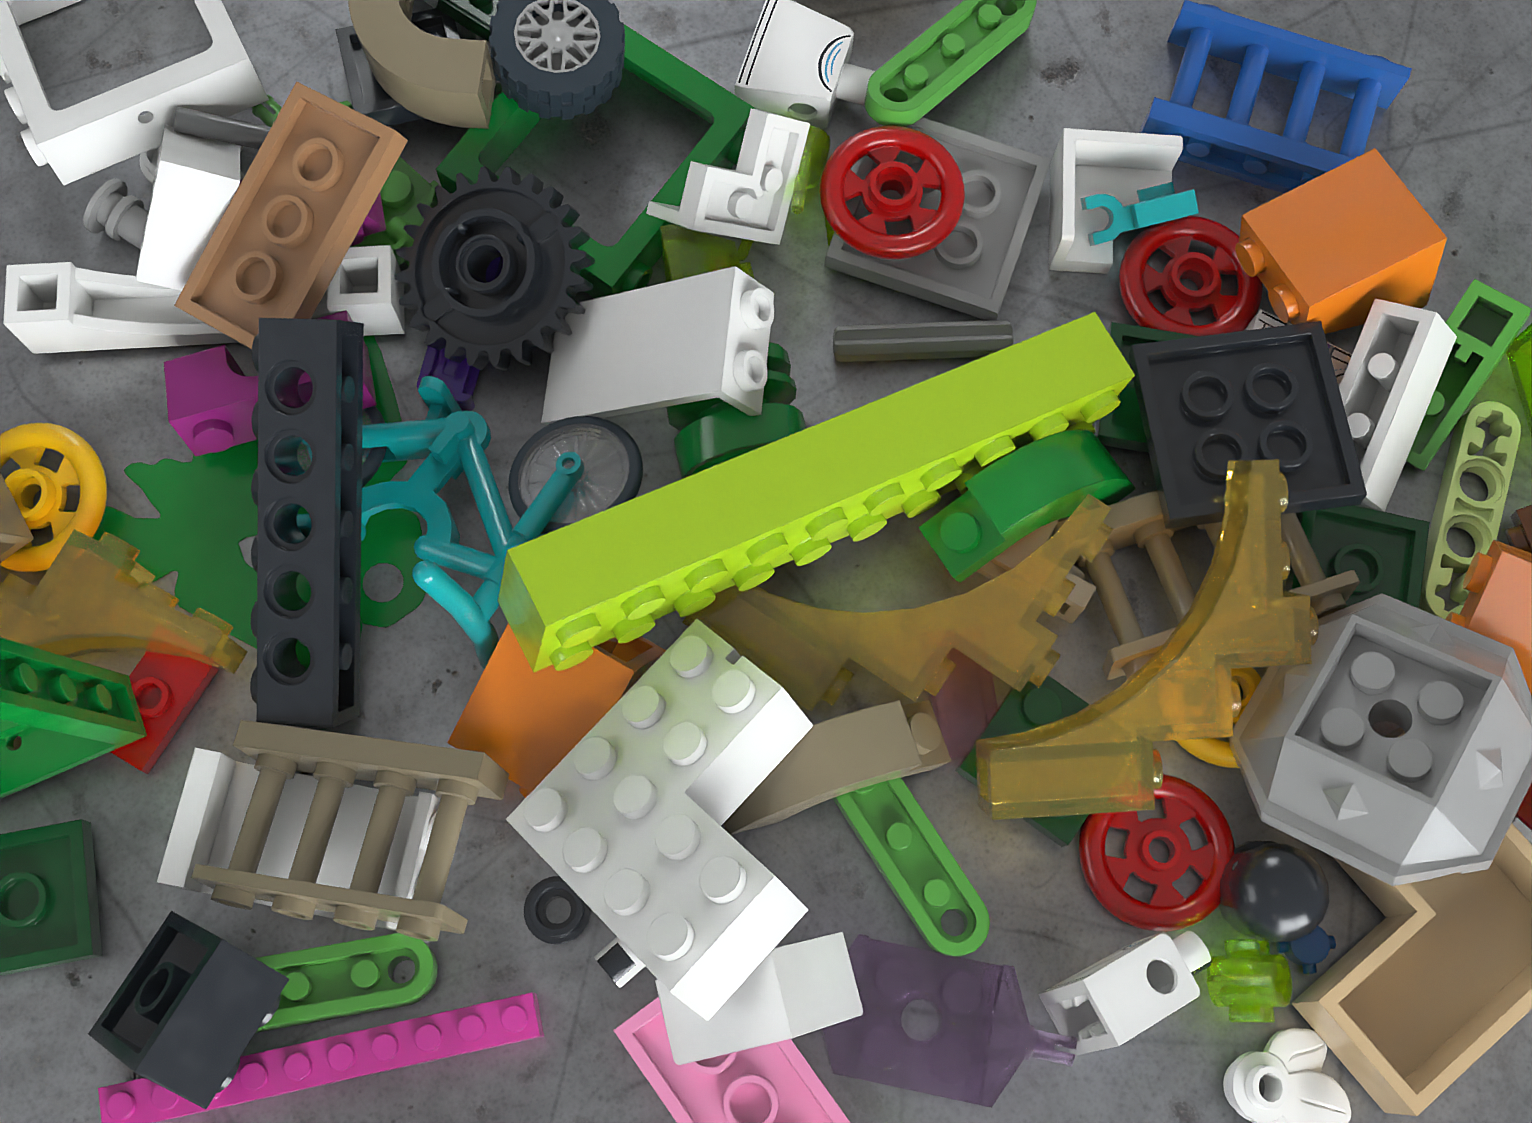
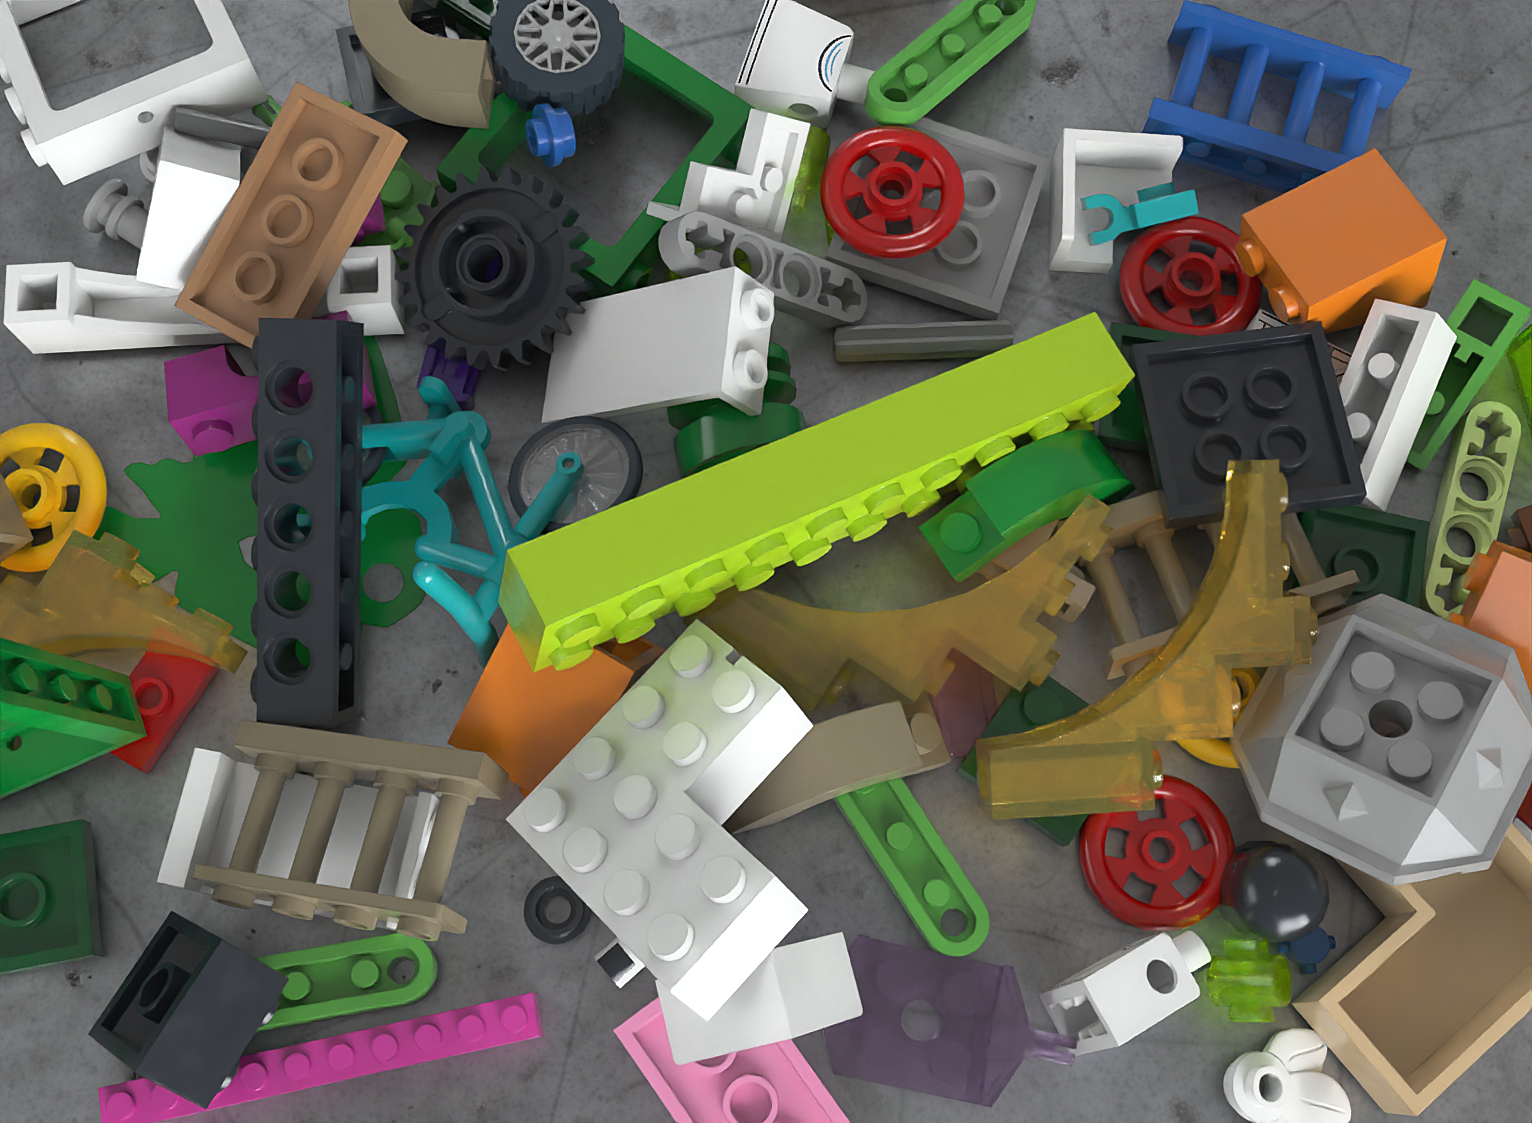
(550, 134): none -> blue plate
(767, 266): none -> light grey beam

